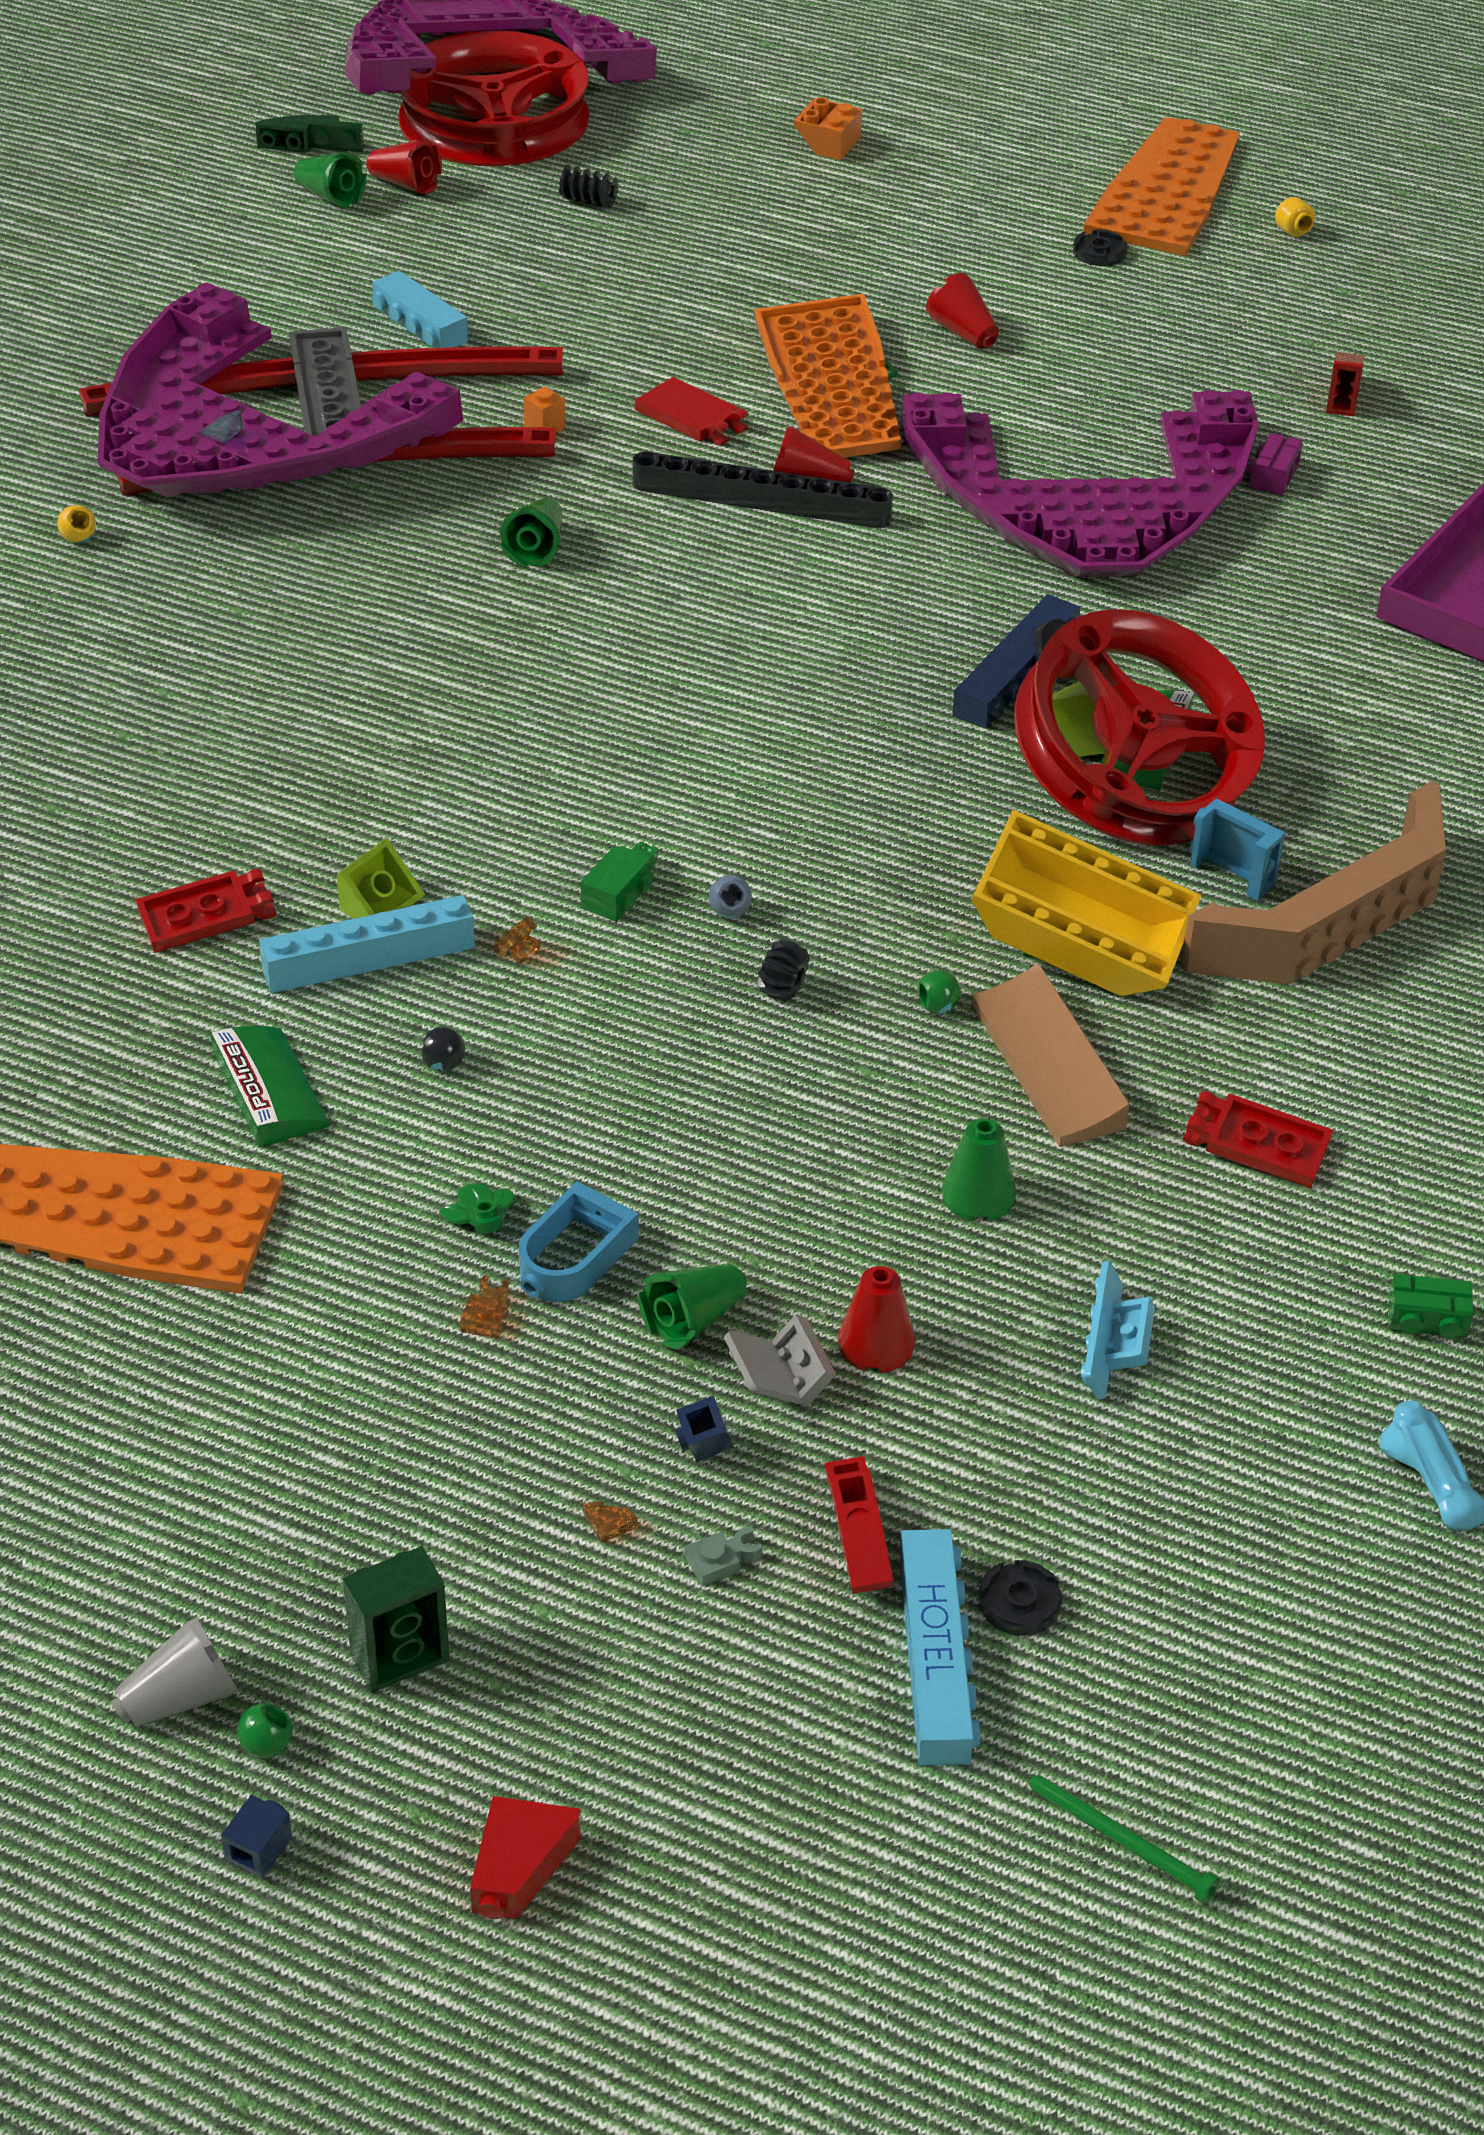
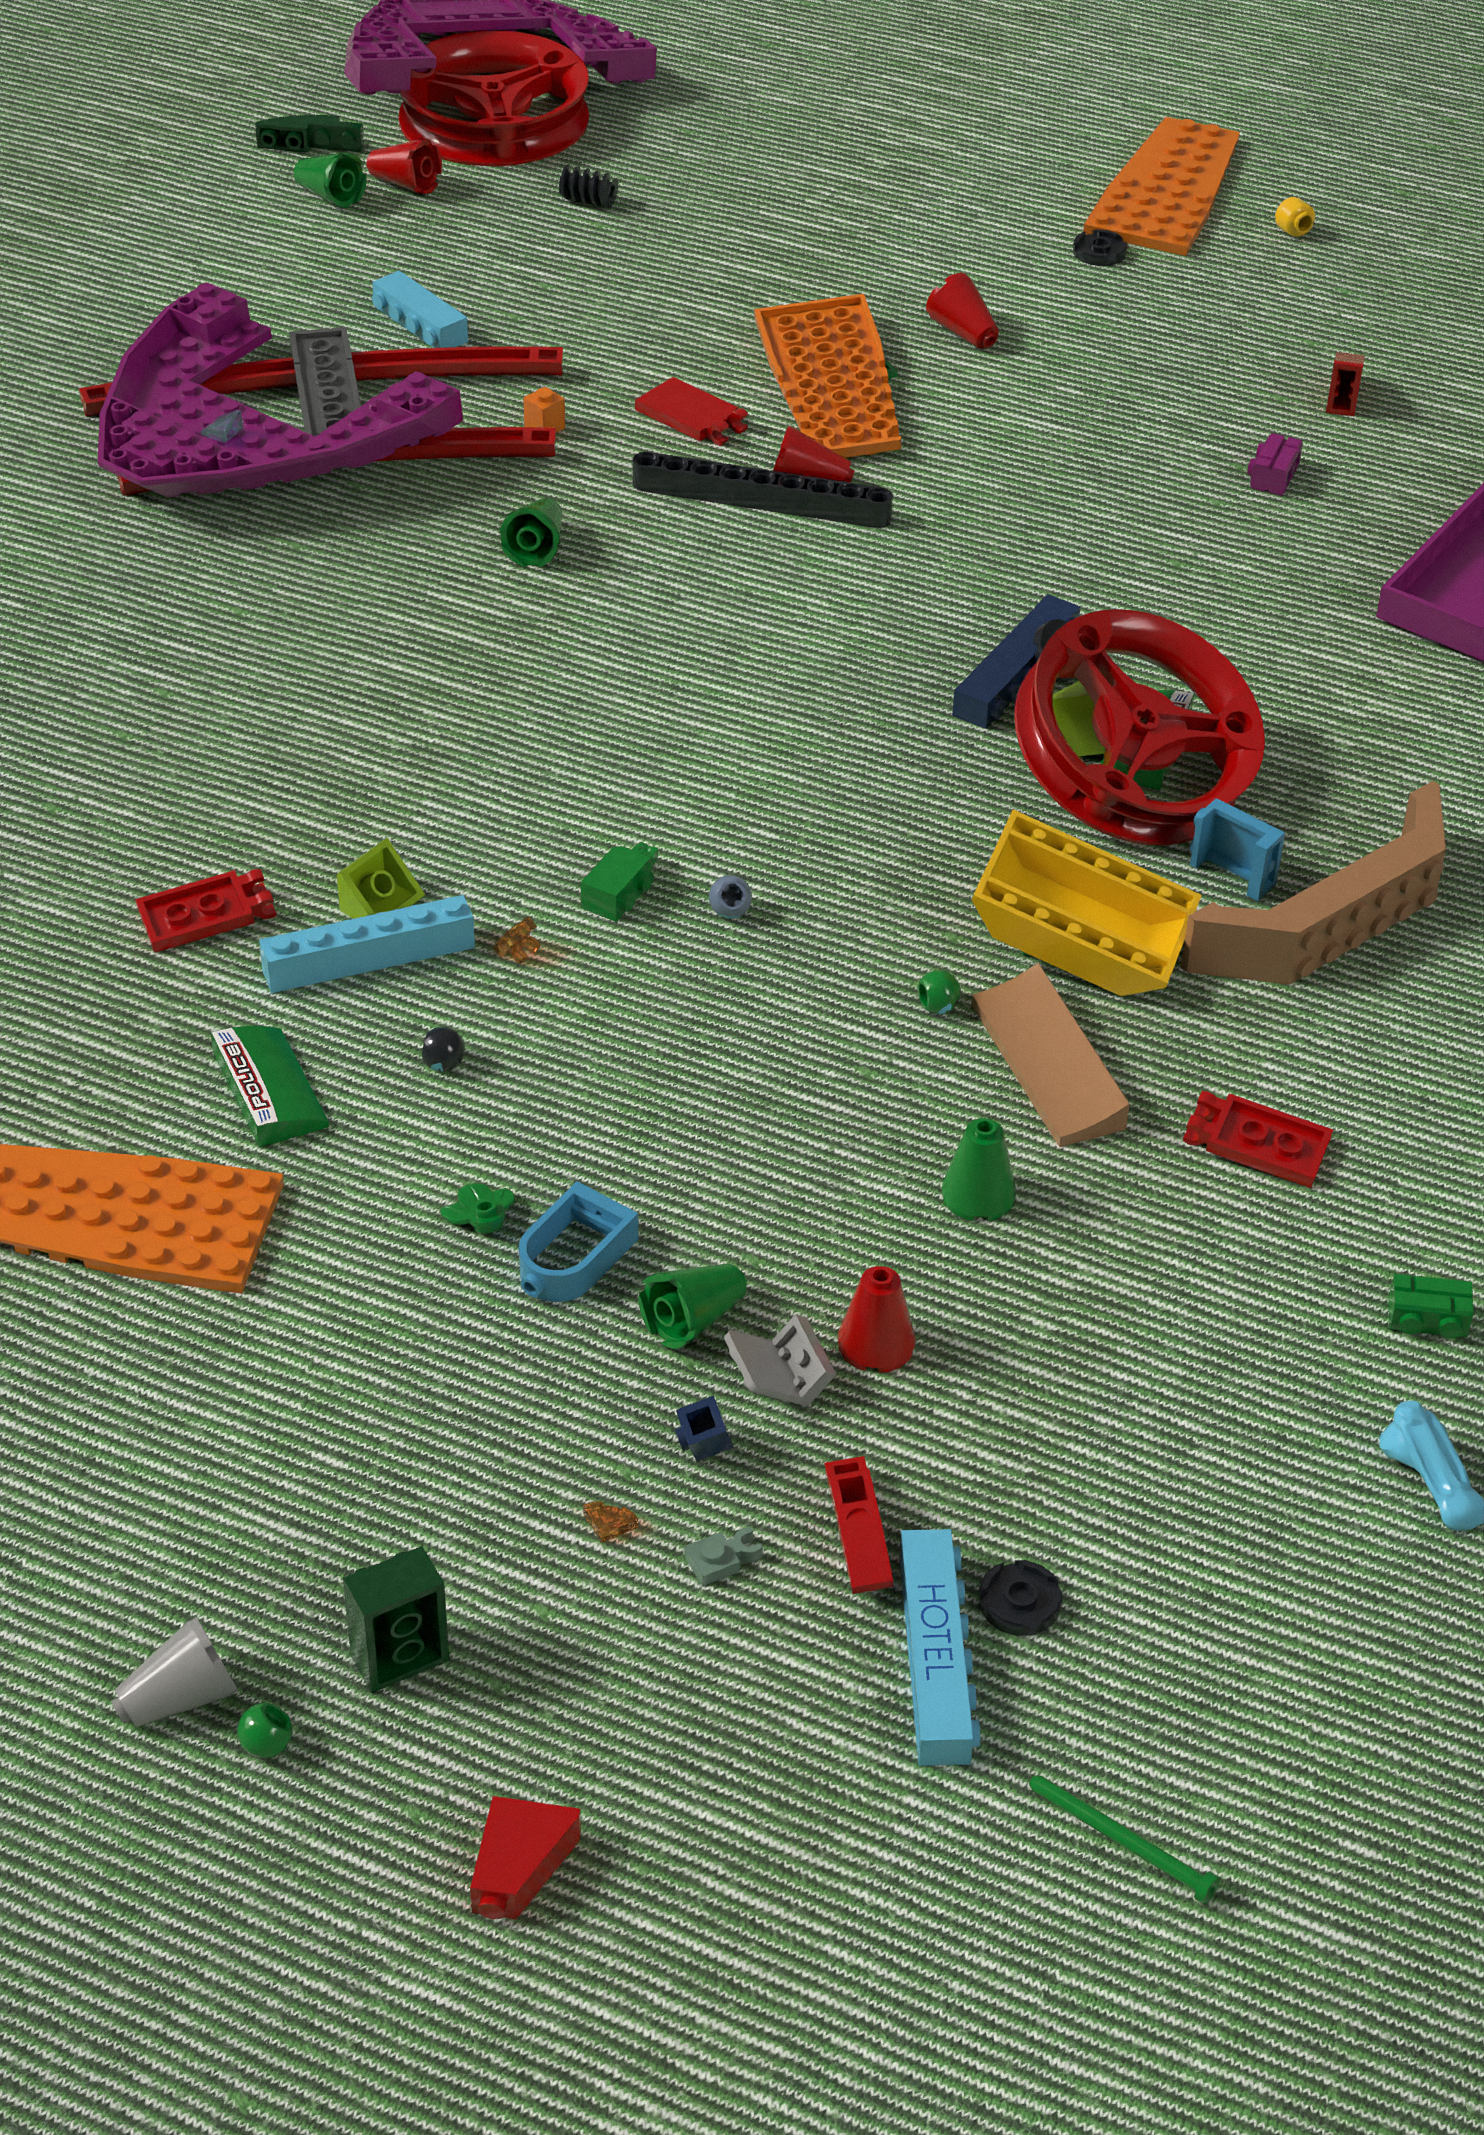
(76, 524): yellow piece -> none
(257, 1835): dark blue brick -> none
(486, 1312): clear orange plate -> none
(783, 970): black gear -> none
(830, 127): orange slope -> none
(1089, 523): magenta piece -> none
(1118, 1332): medium azure bracket -> none

